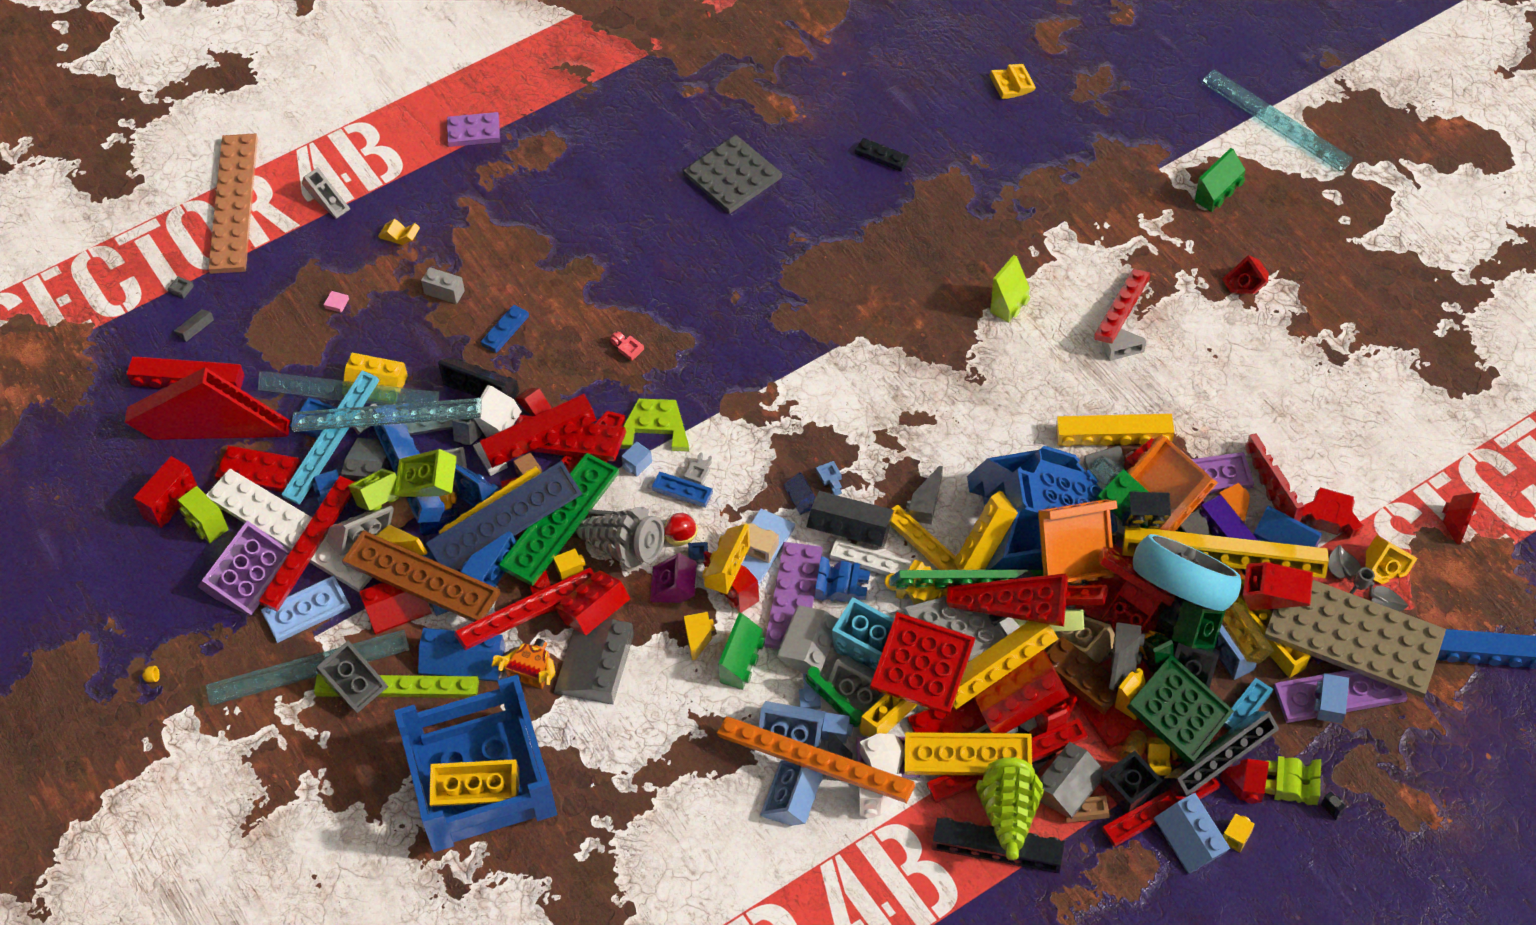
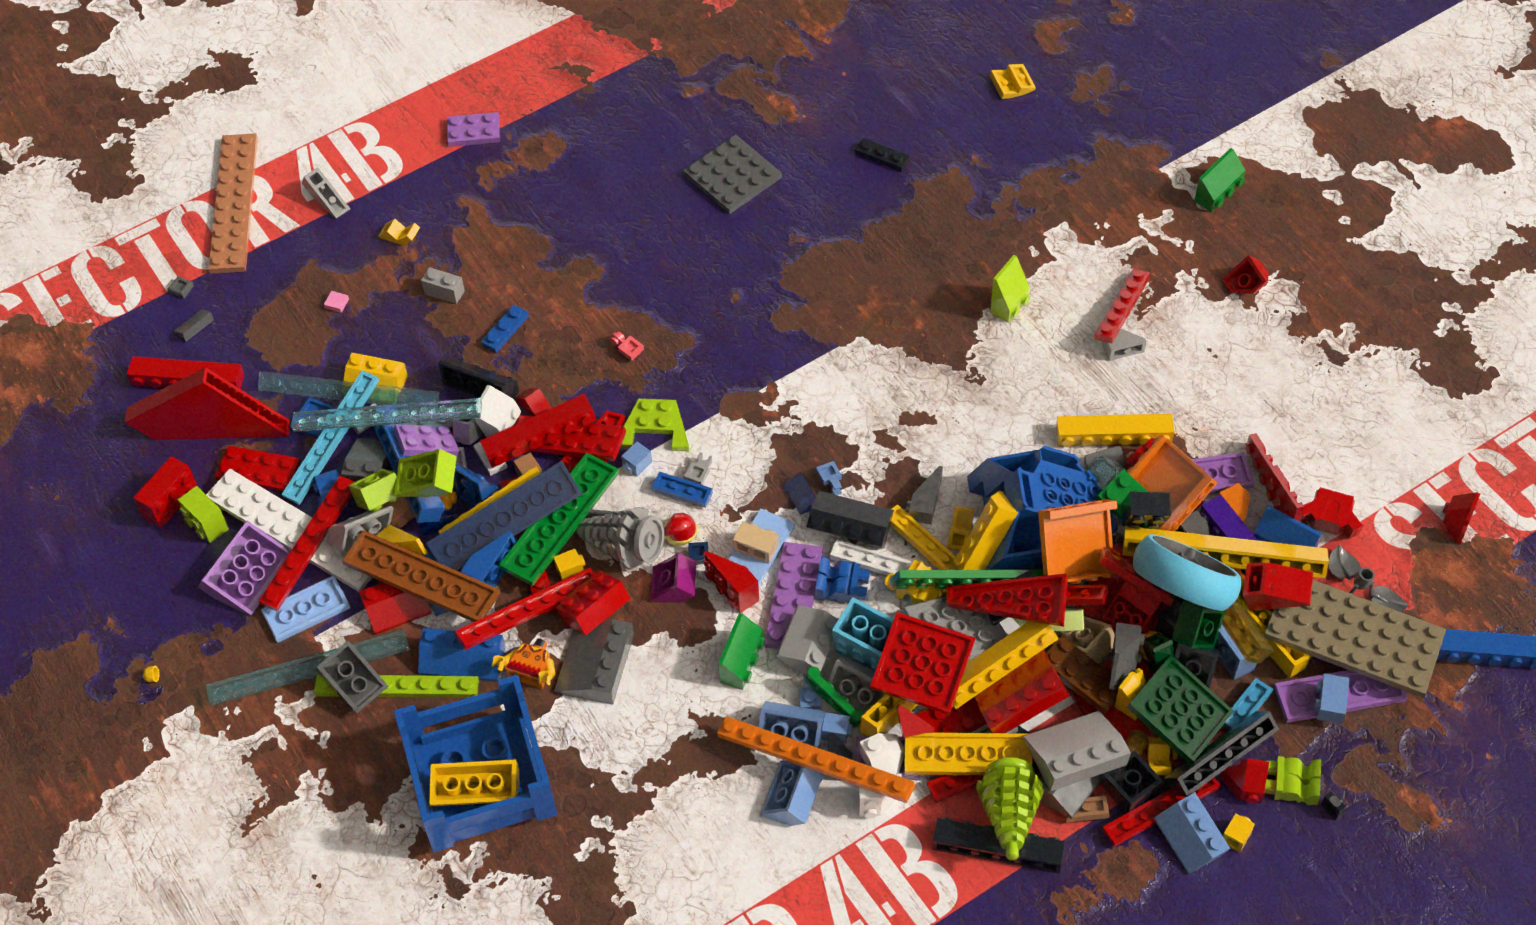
(424, 438): none -> medium lavender plate
(698, 632): yellow slope -> none
(727, 559): yellow slope -> none
(911, 724): none -> red slope
(960, 526): none -> yellow slope
(1056, 715): red slope -> none
(1077, 750): none -> light grey slope
(1277, 120): clear light blue plate -> none
(1388, 560): yellow slope -> none

